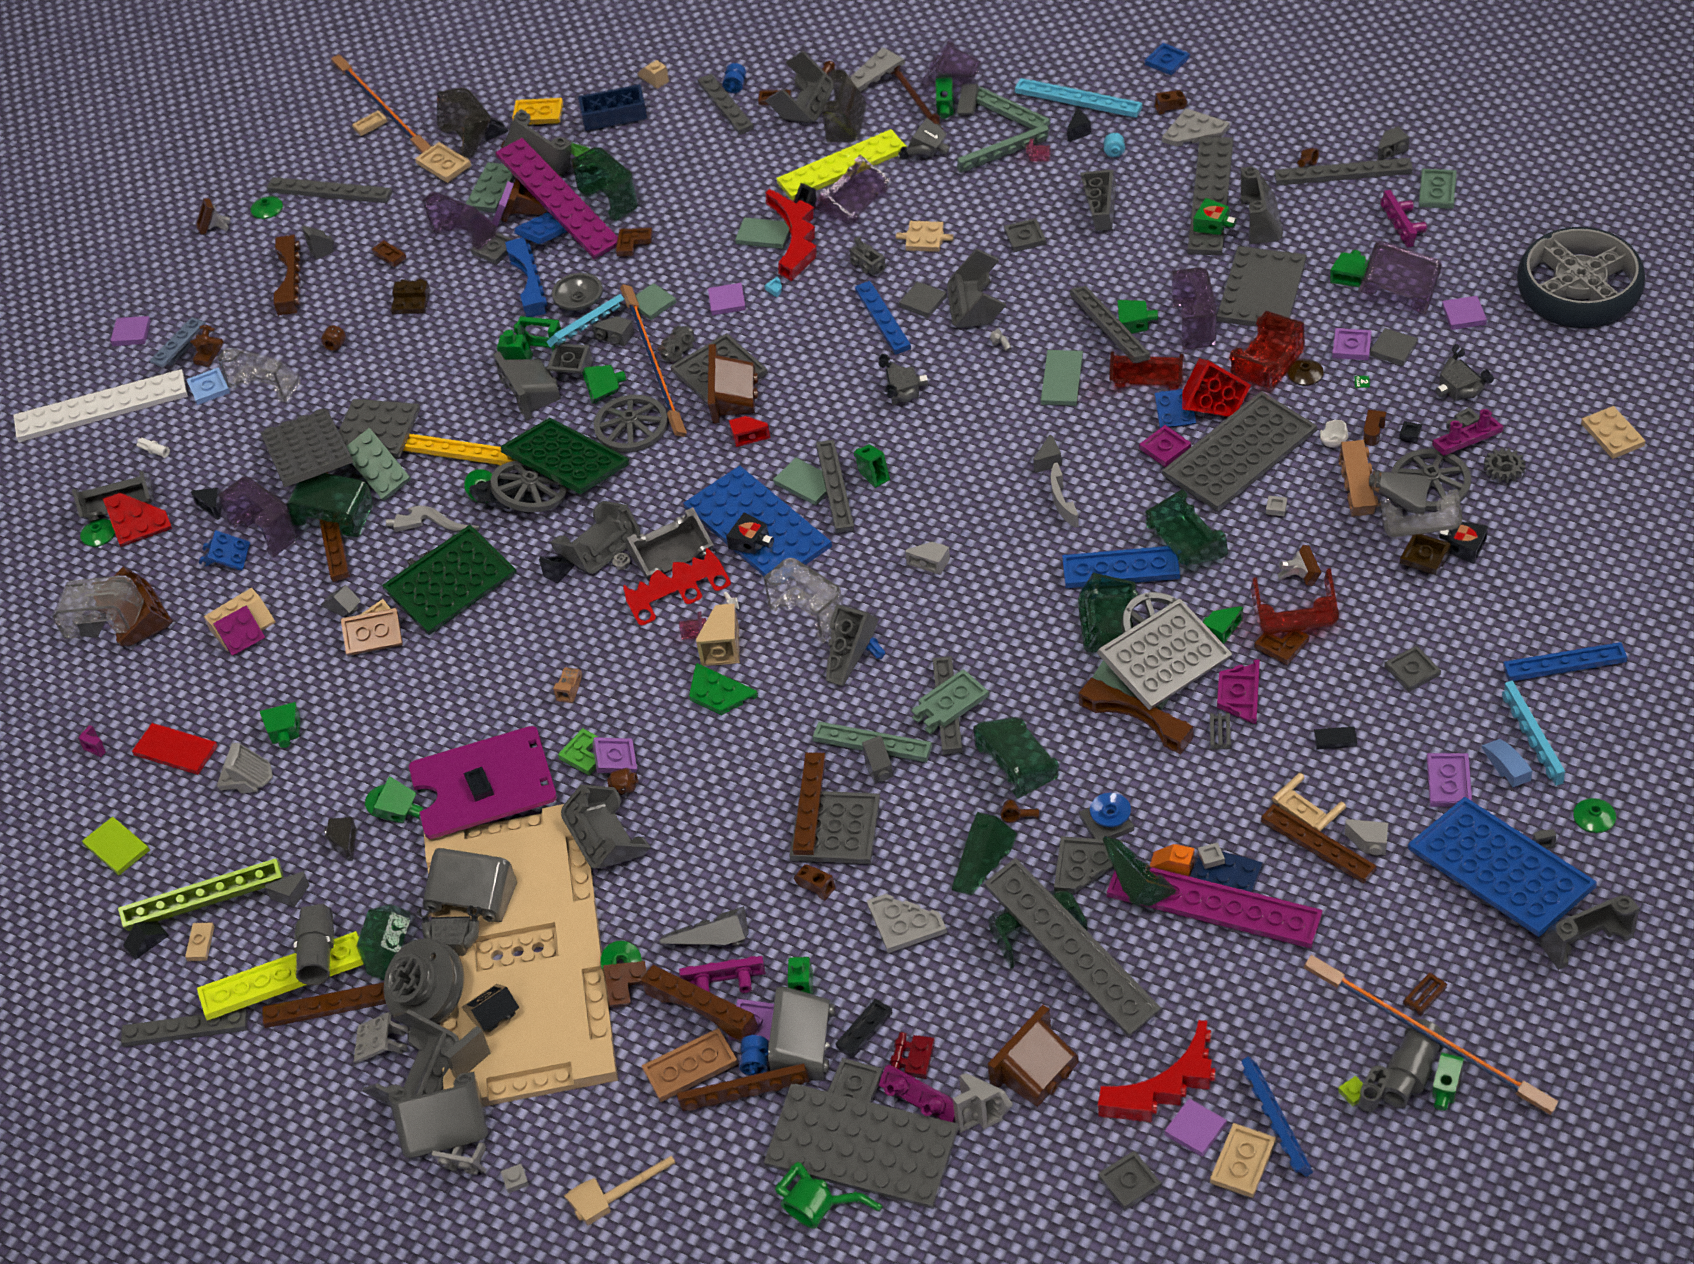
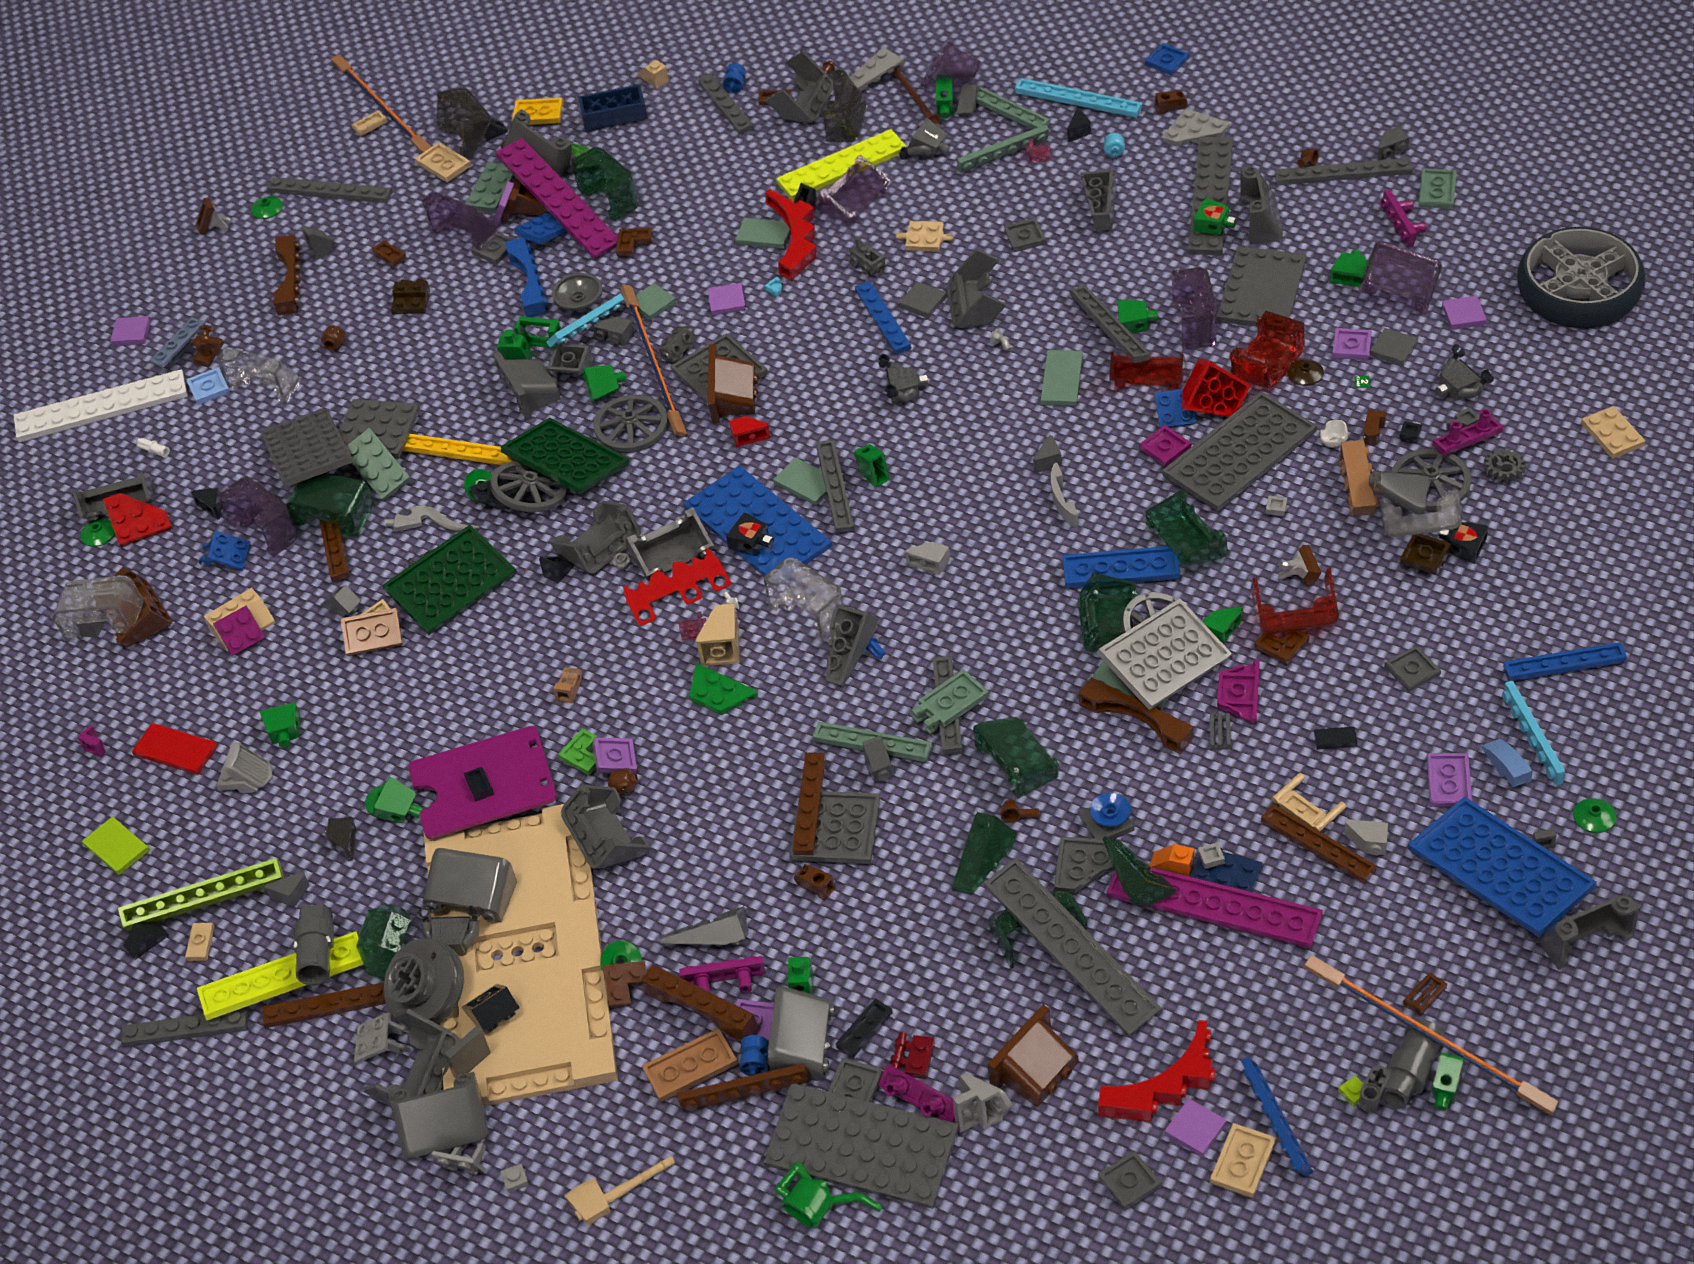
(903, 922): light grey plate -> none

